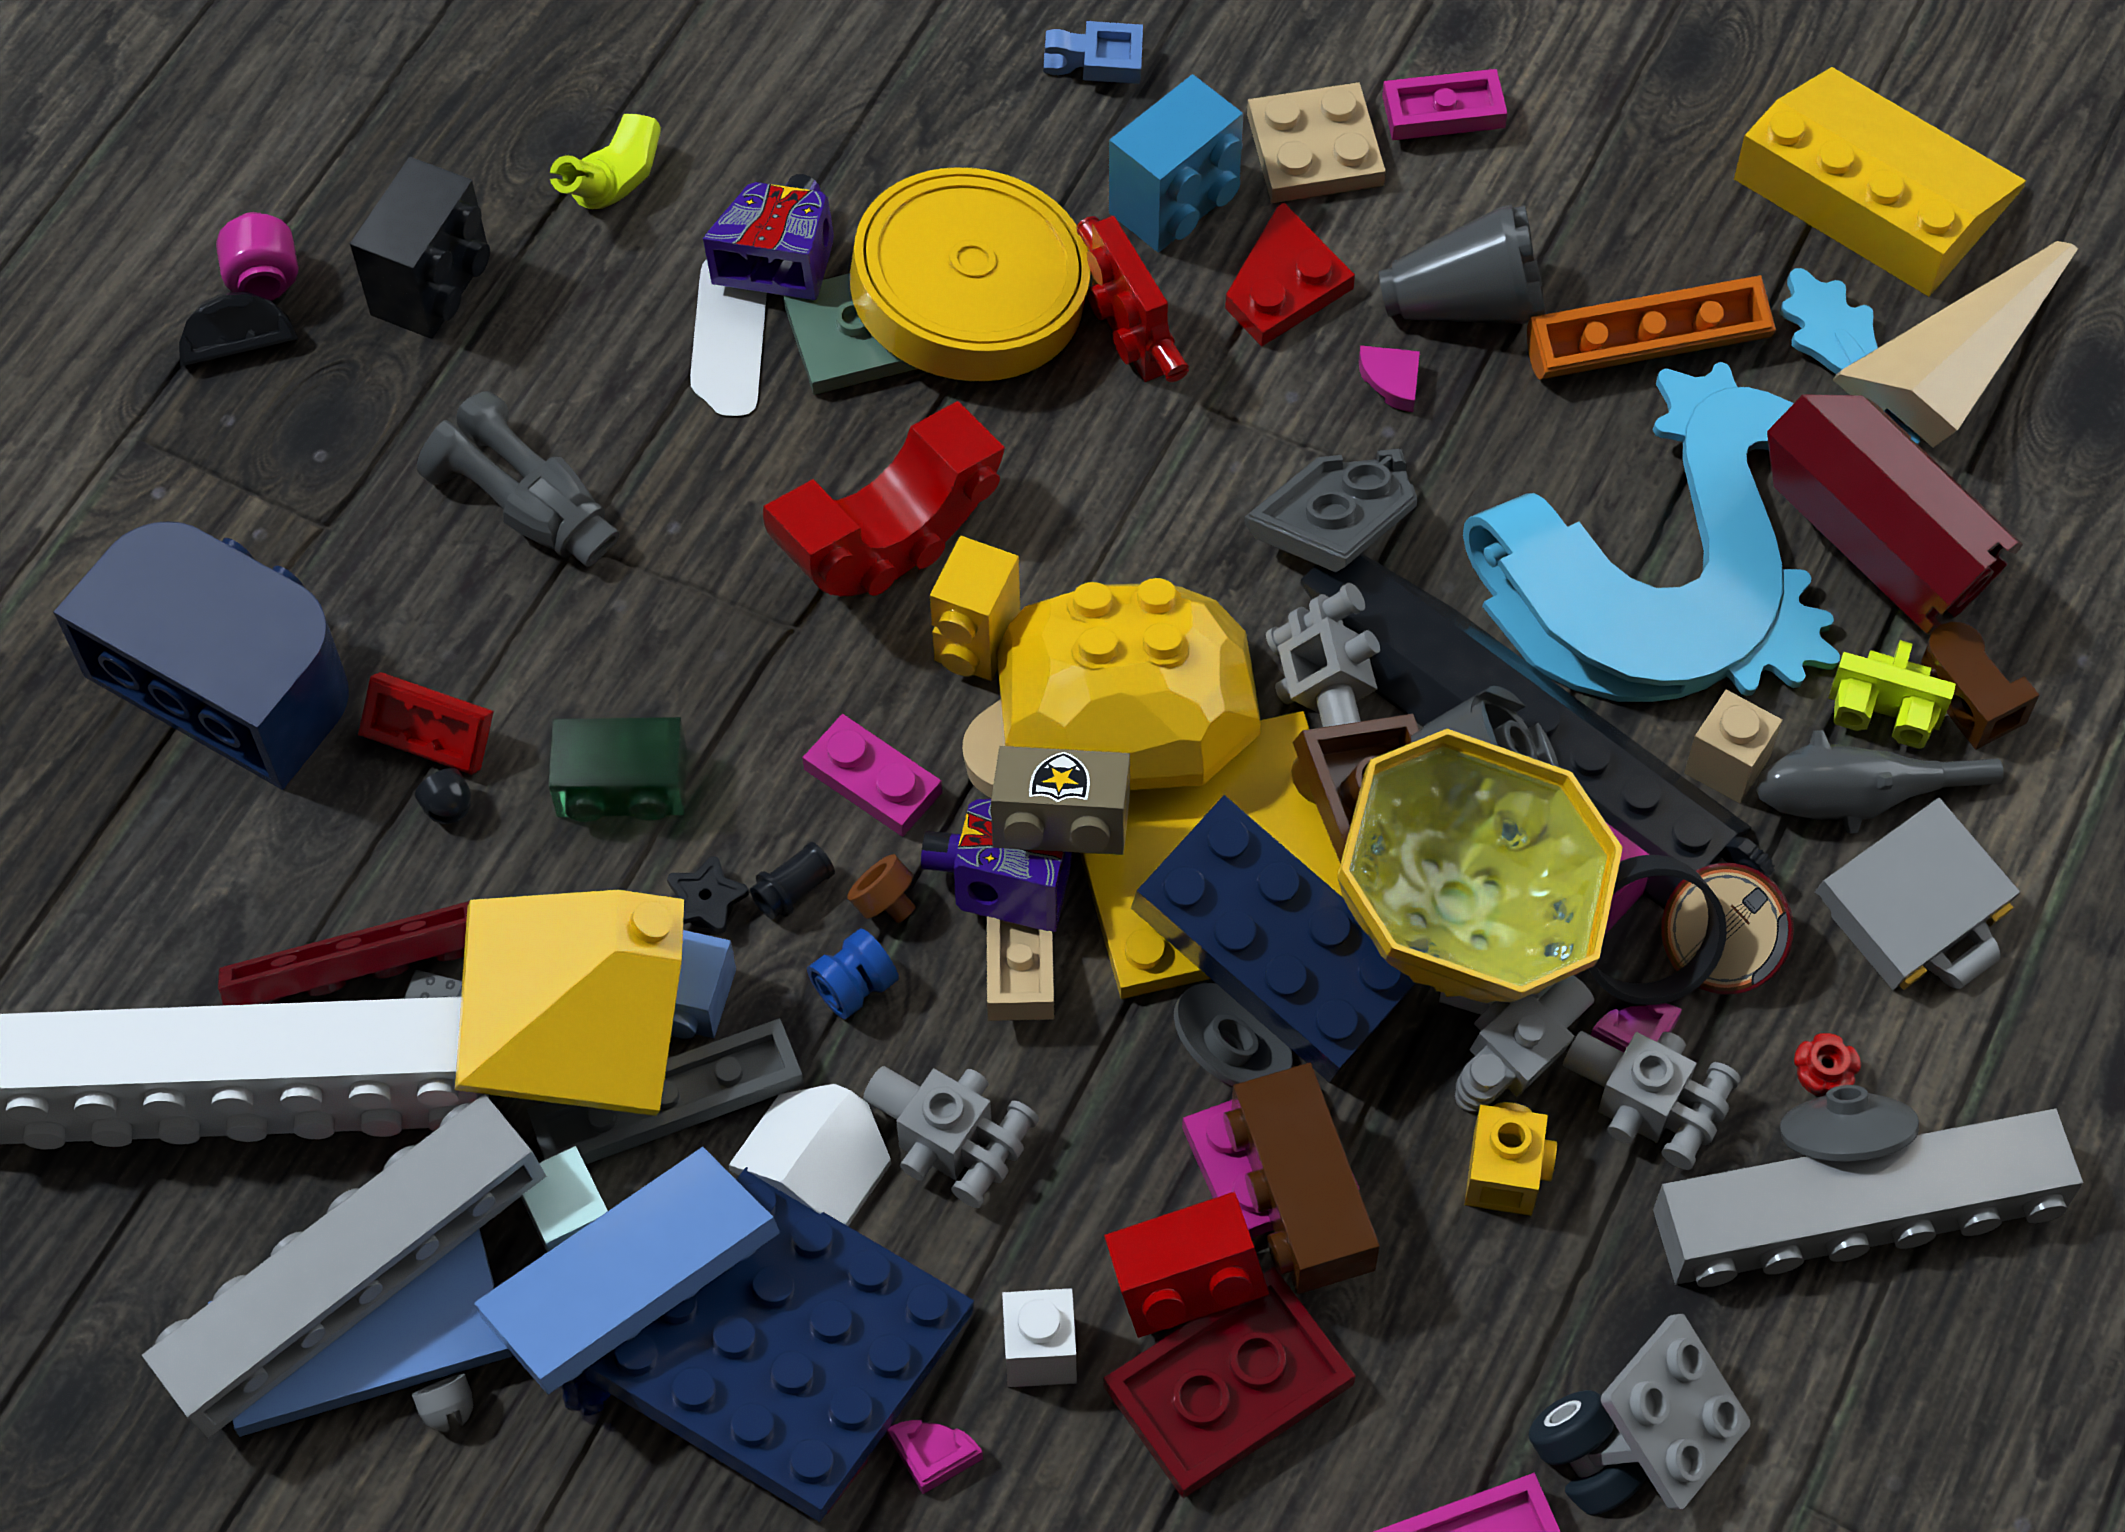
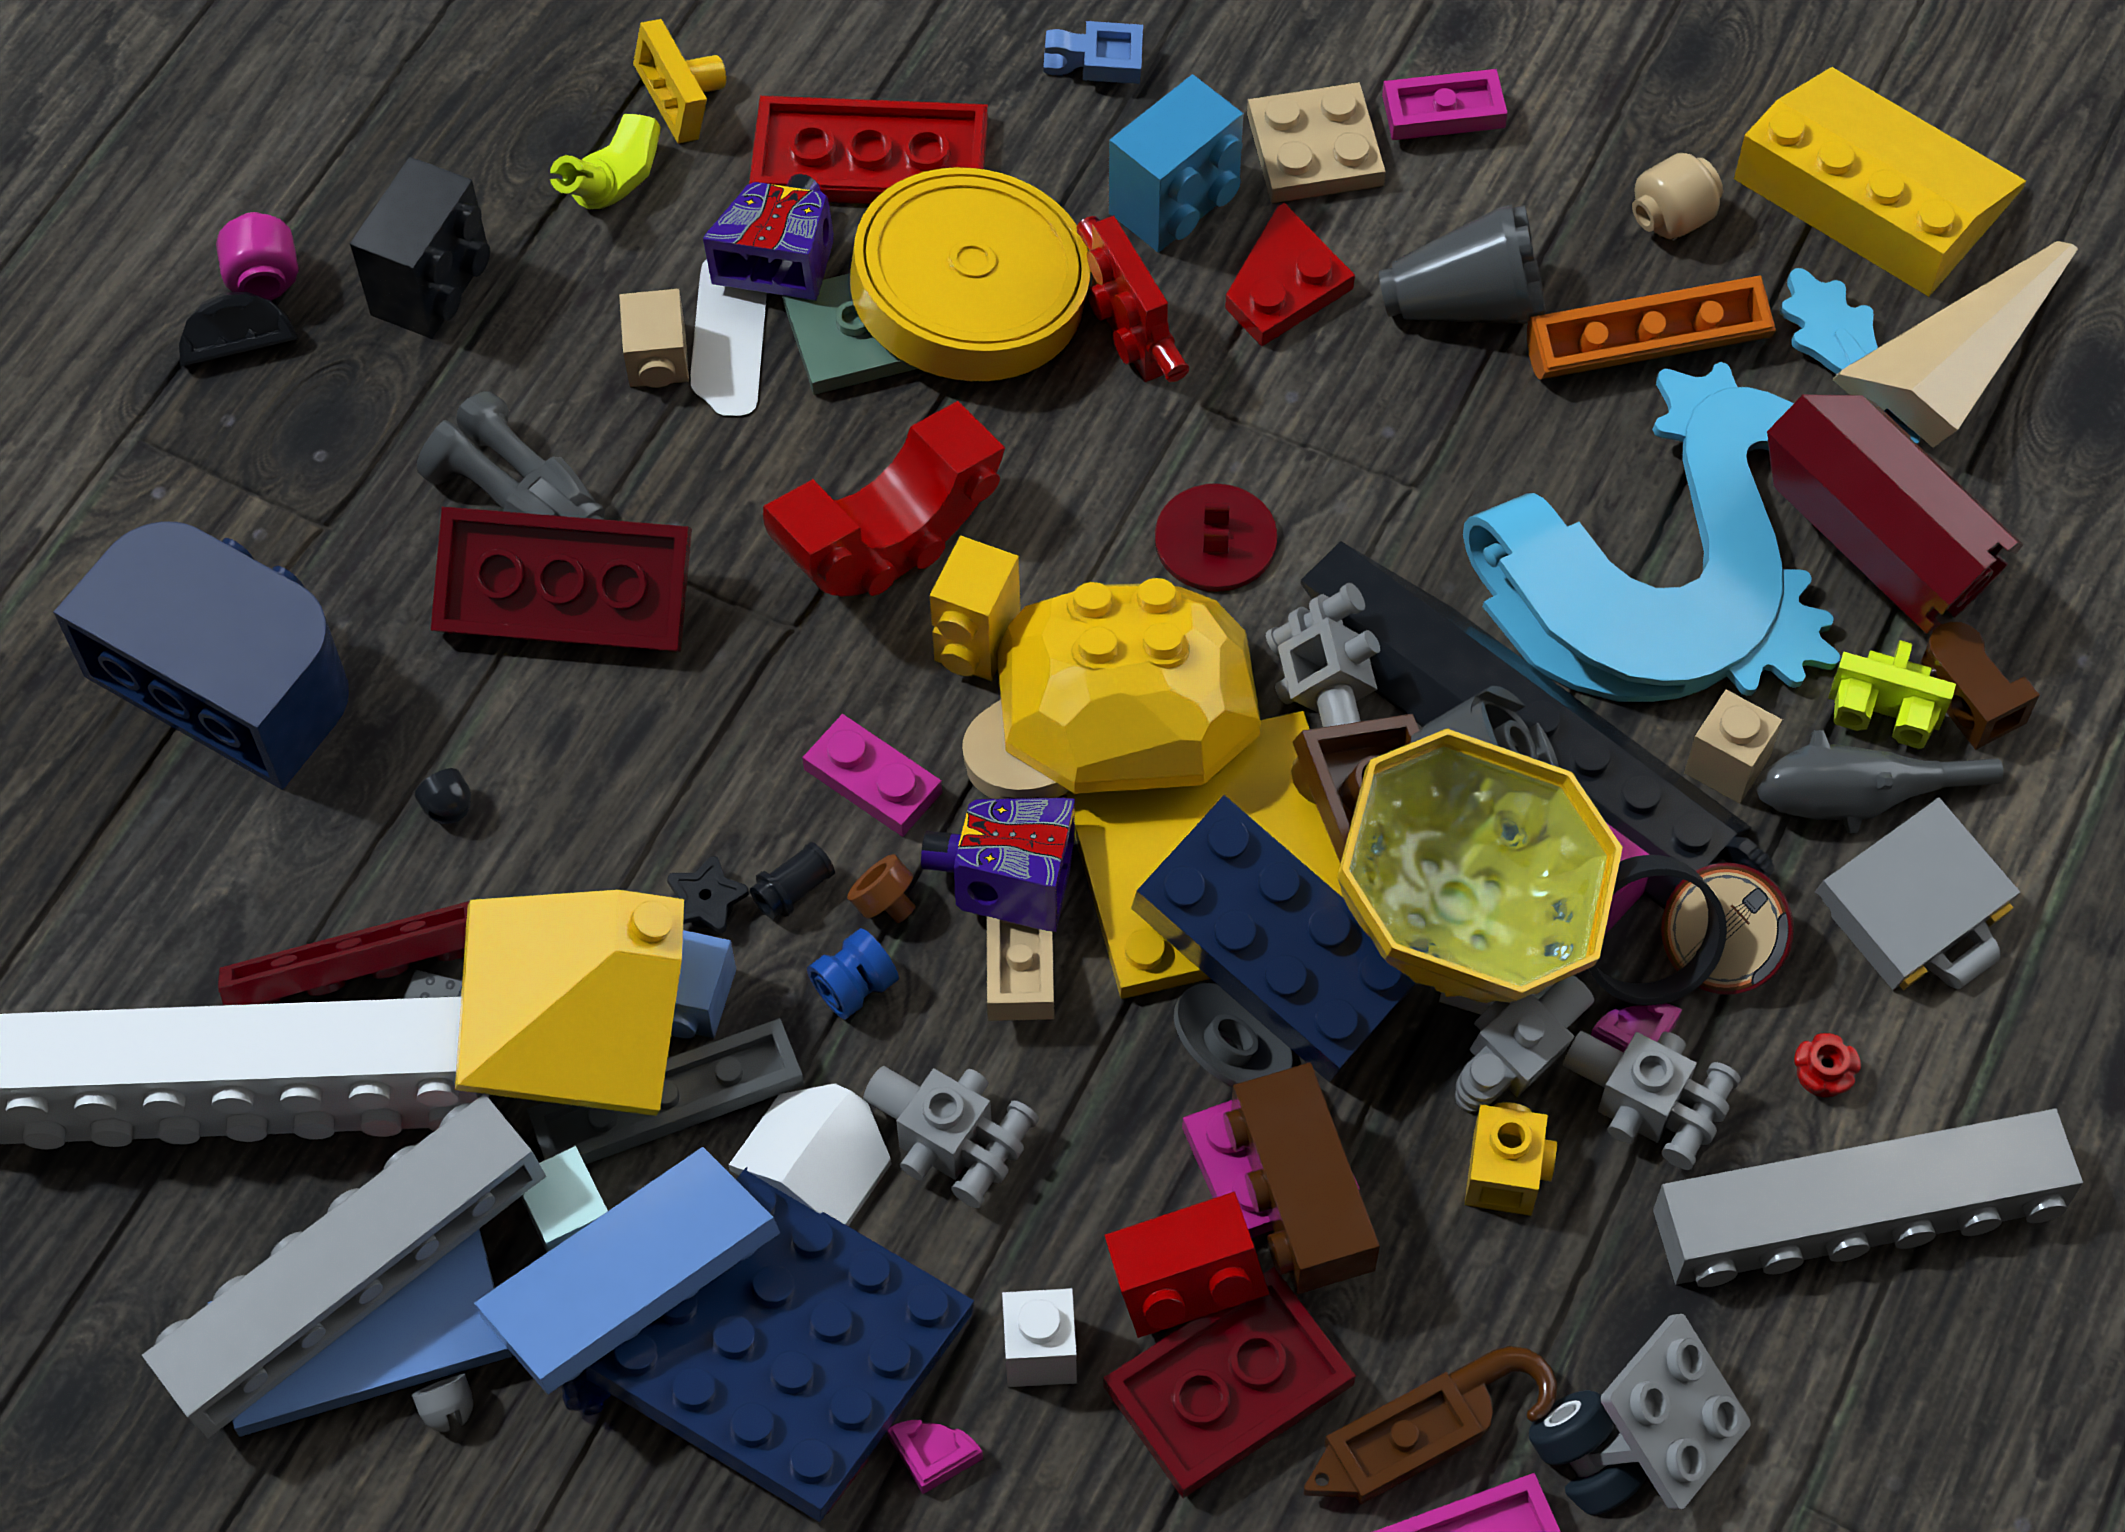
(425, 722): red plate -> none
(561, 579): none -> dark red plate
(618, 768): clear green brick -> none
(654, 338): none -> tan brick
(676, 82): none -> yellow tile
(863, 145): none -> red tile
(1060, 800): dark tan brick -> none
(1215, 537): none -> dark red piece
(1335, 508): dark grey tile -> none
(1391, 374): dark pink tile -> none
(1423, 1426): none -> reddish brown plate
(1677, 196): none -> tan head
(1849, 1125): dark grey dish -> none

